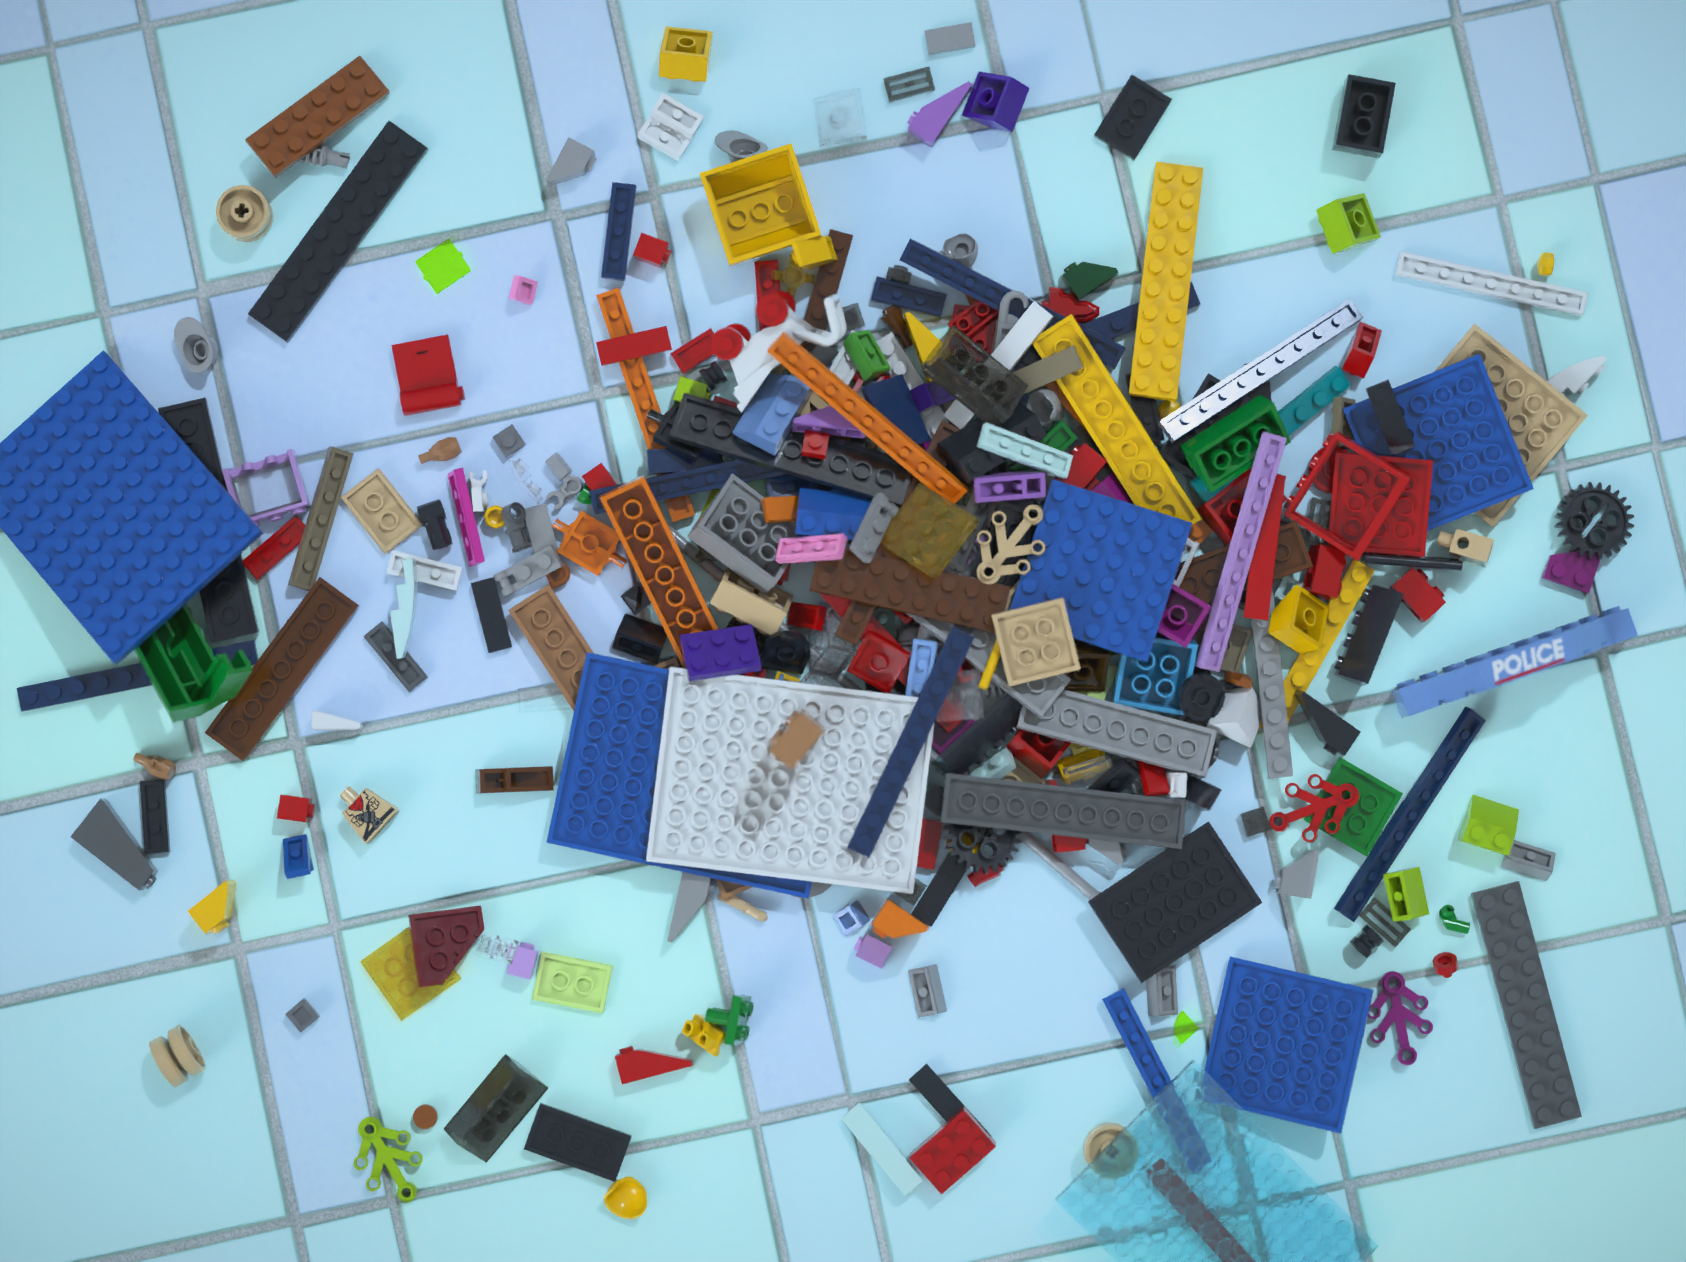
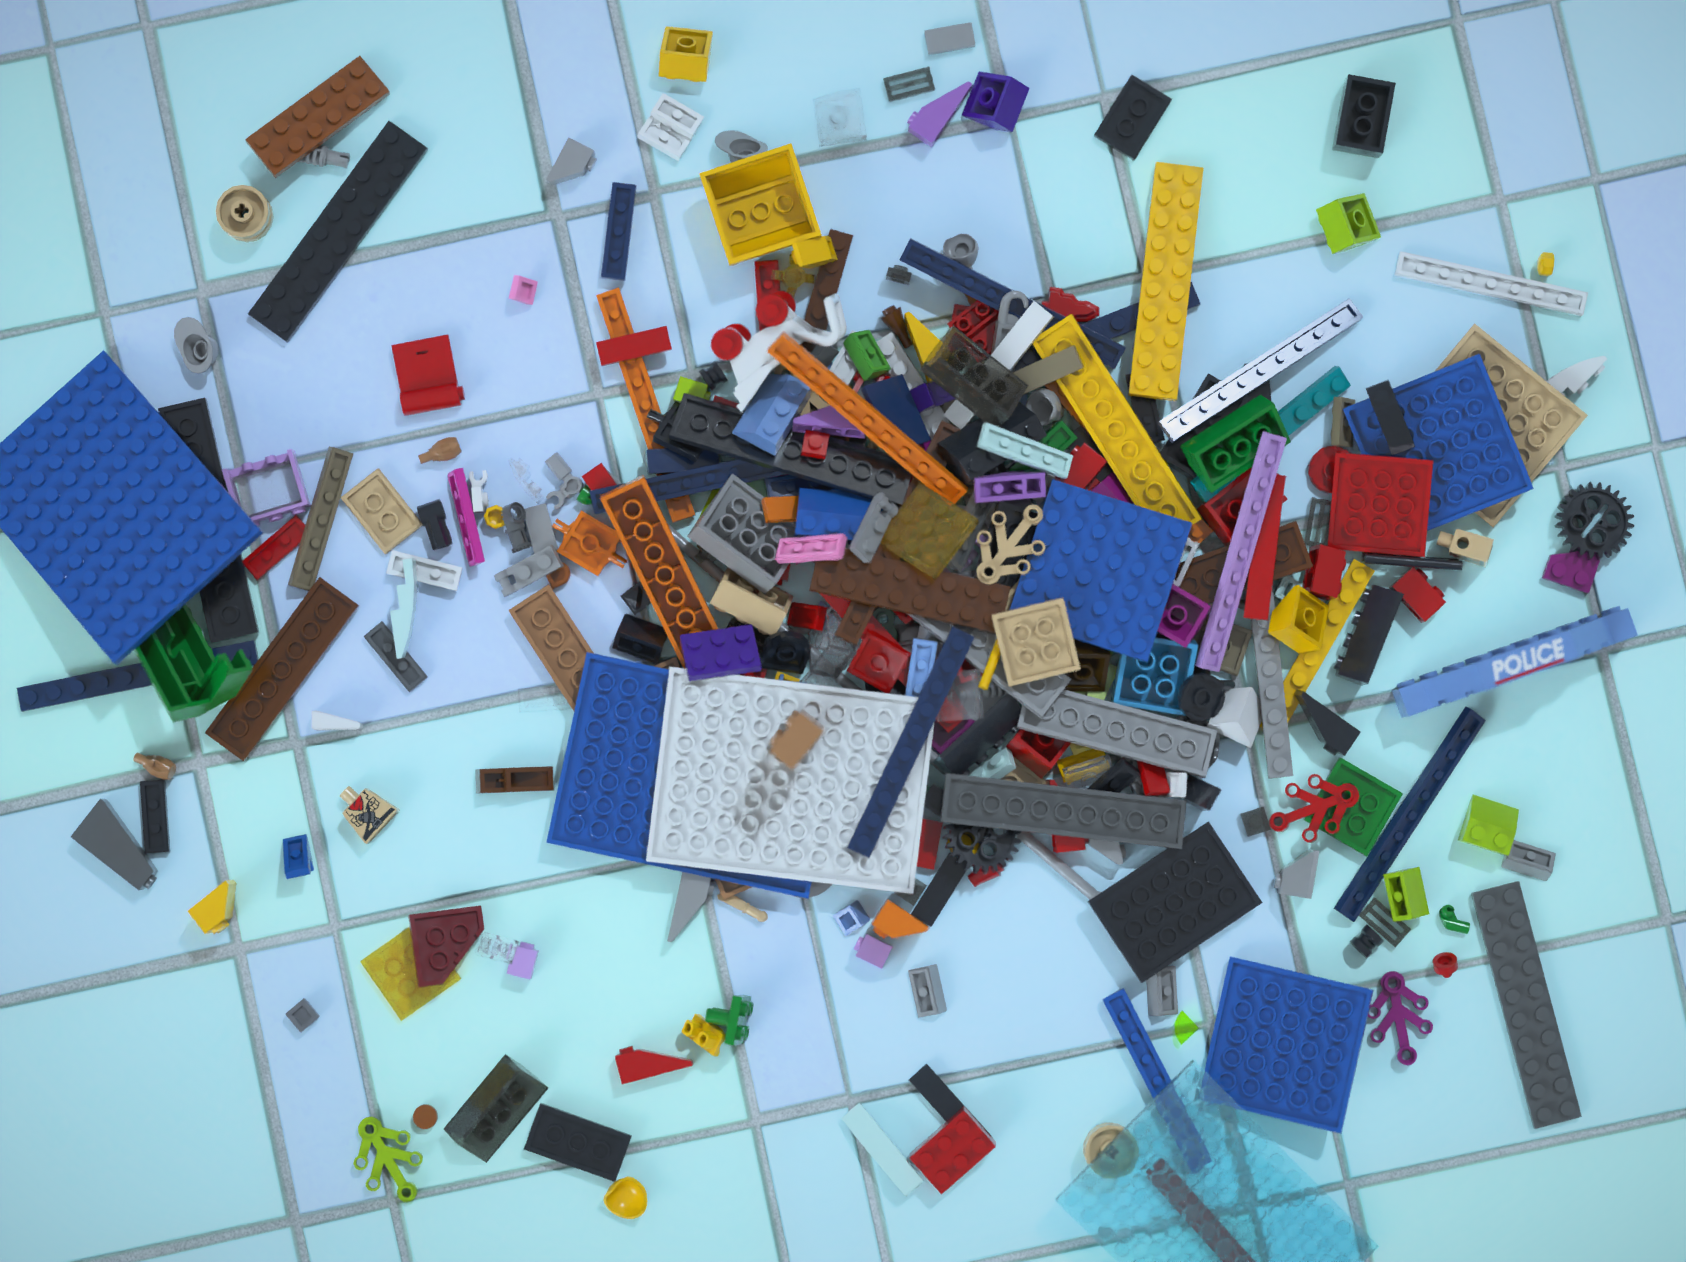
(177, 1055): tan wheel -> none
(295, 808): red brick -> none
(443, 266): clear neon green piece -> none
(491, 615): black tile -> none
(509, 440): flat silver plate -> none
(572, 982): yellowish green tile -> none
(652, 250): red brick -> none
(694, 352): red tile -> none
(853, 317): clear smoke plate -> none
(908, 297): dark blue tile -> none
(1086, 278): dark green slope -> none
(1167, 407): yellow tile -> none
(1238, 679): dark orange tile -> none
(1306, 482): red window -> none
(1362, 350): red slope -> none

